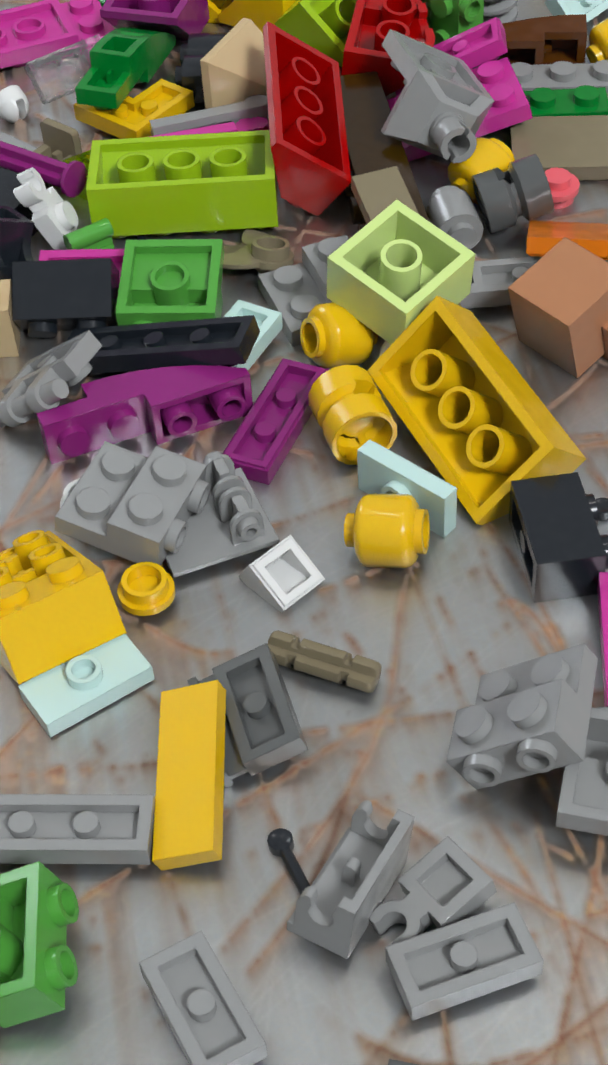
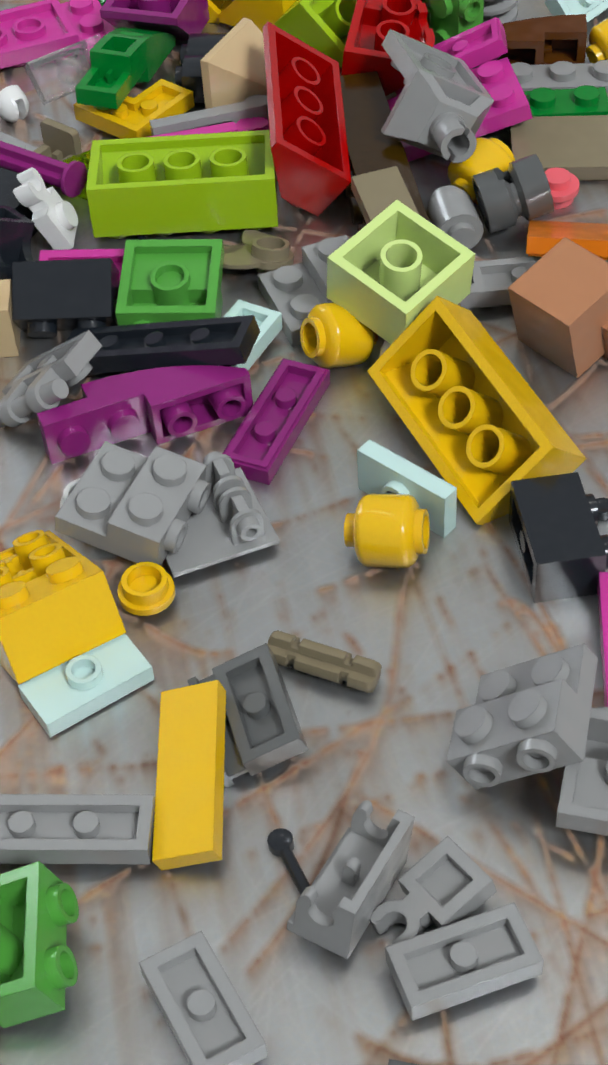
(93, 236): bright green plate -> none
(282, 574): white slope -> none
(350, 411): yellow wheel -> none

